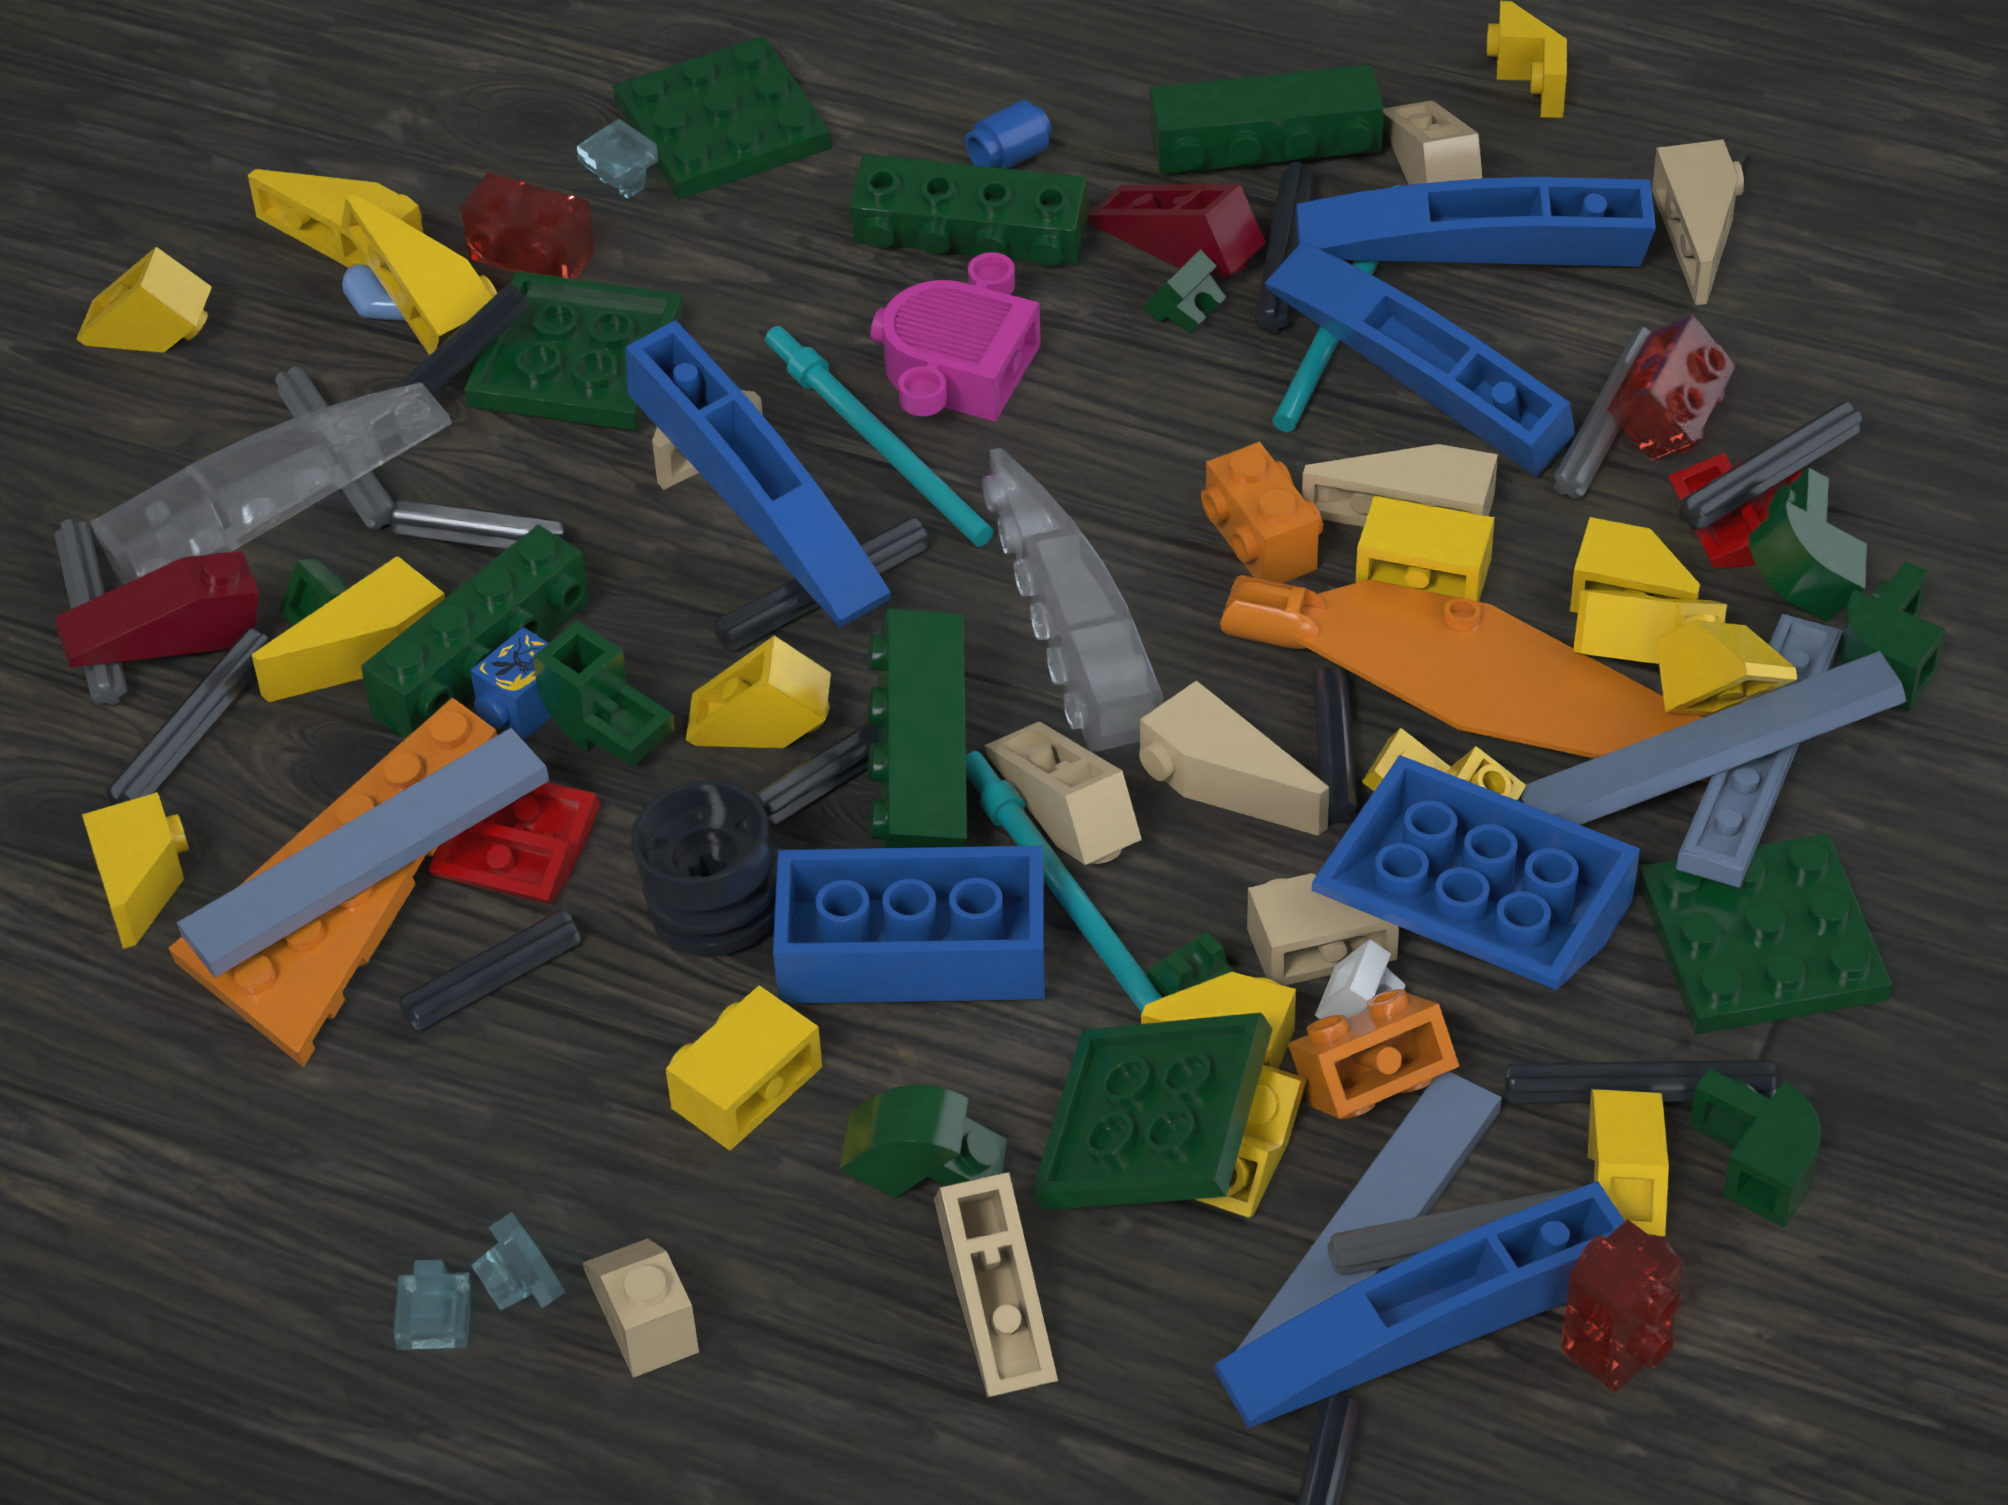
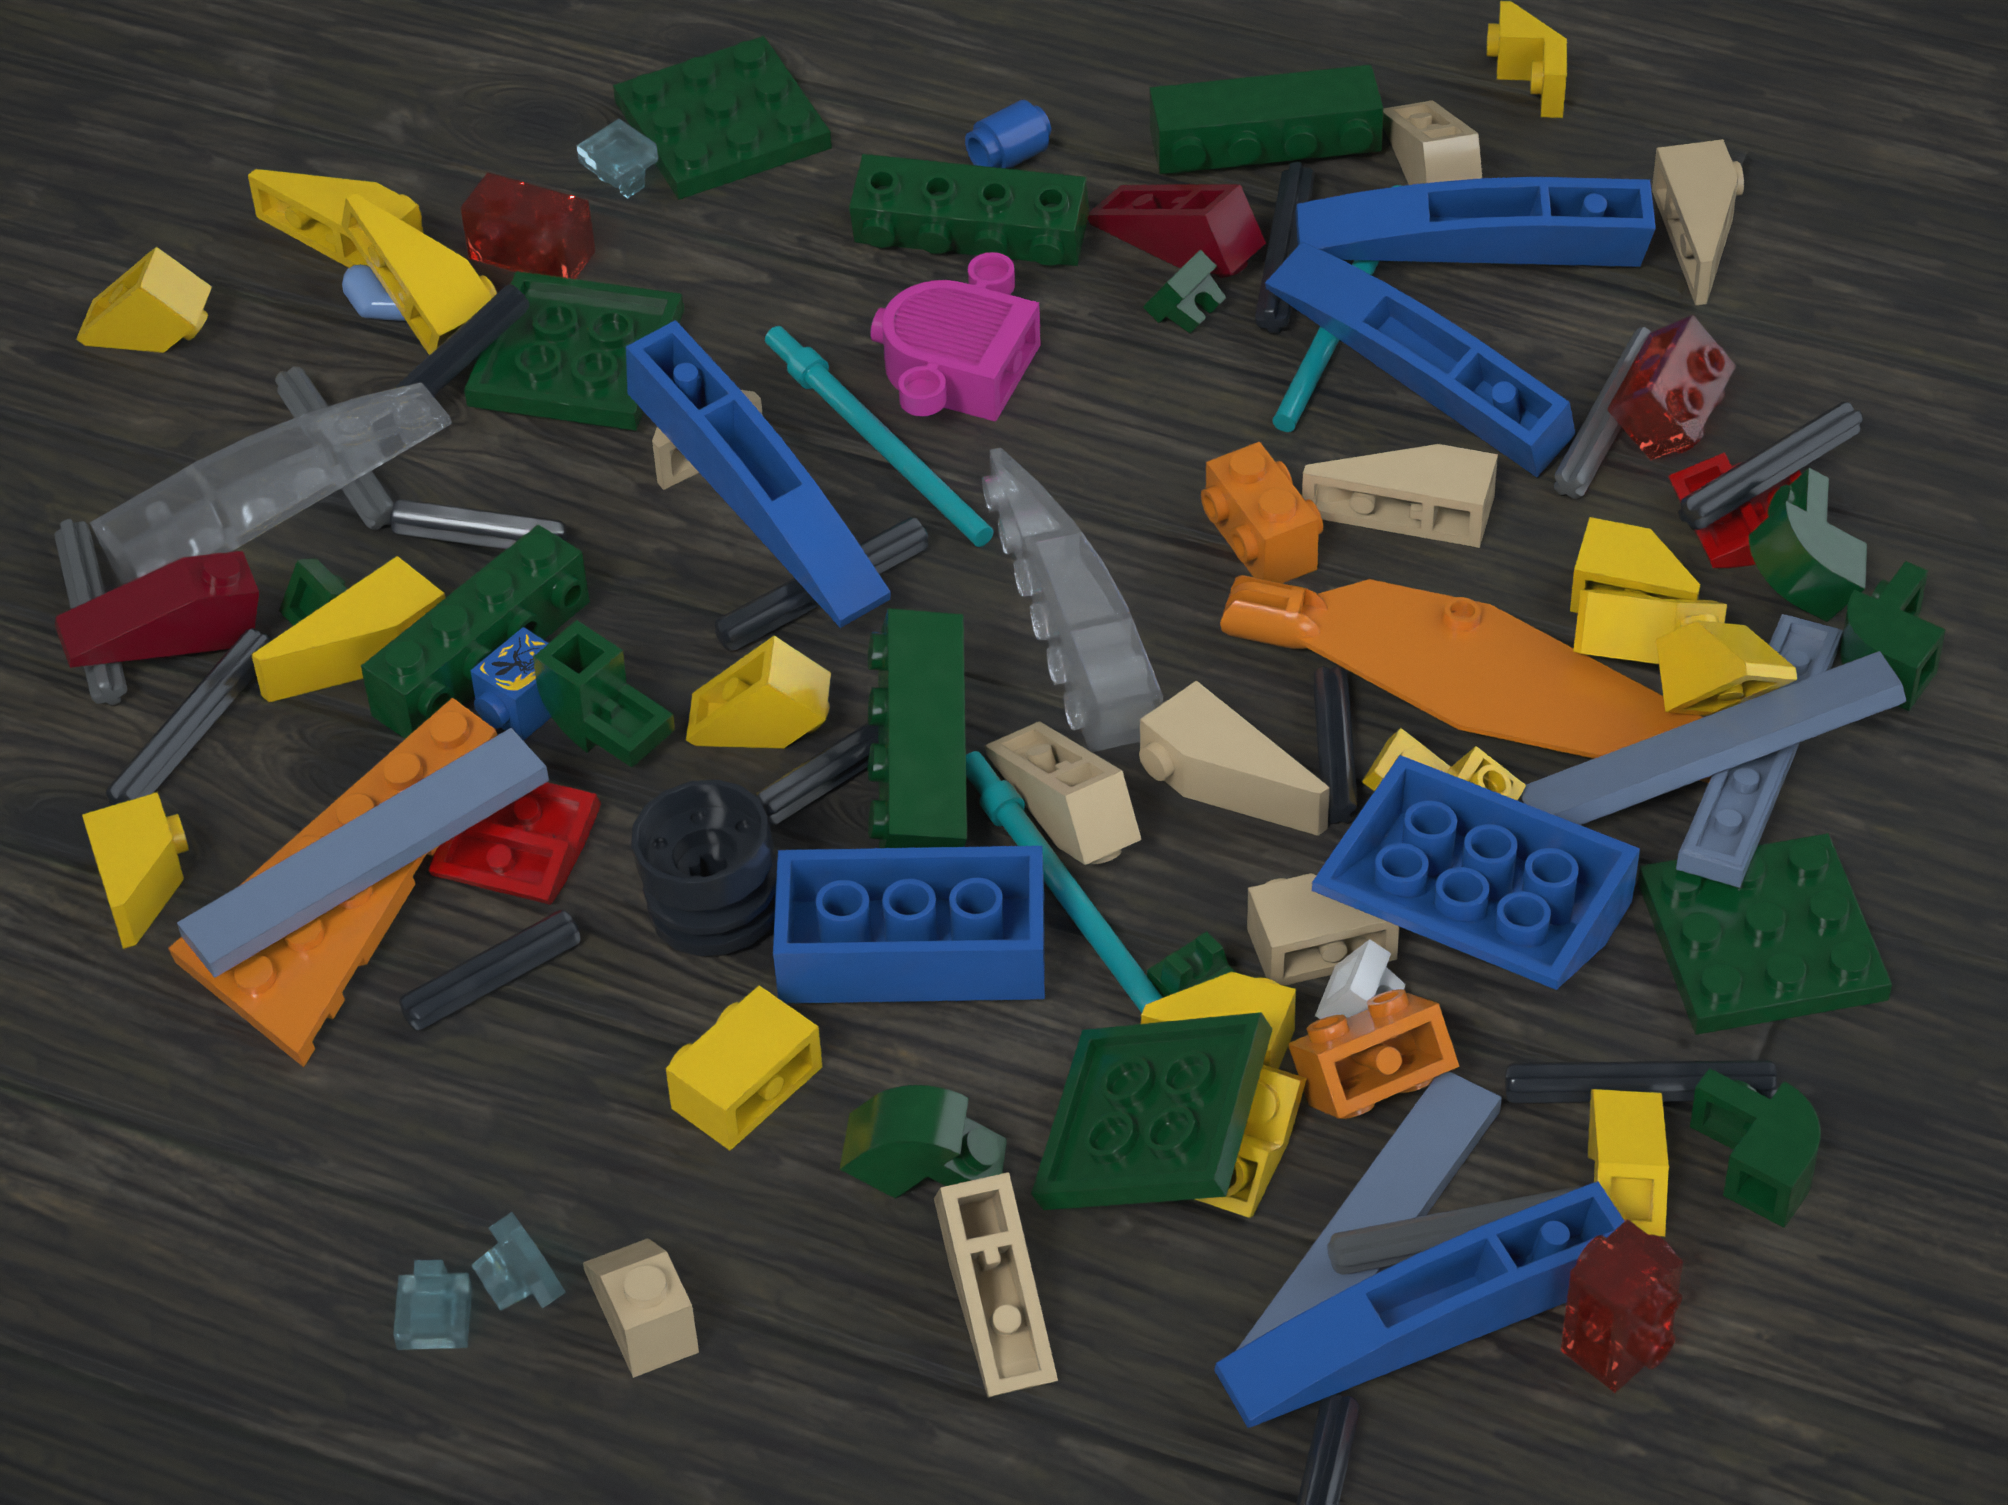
(1425, 548): yellow brick -> none

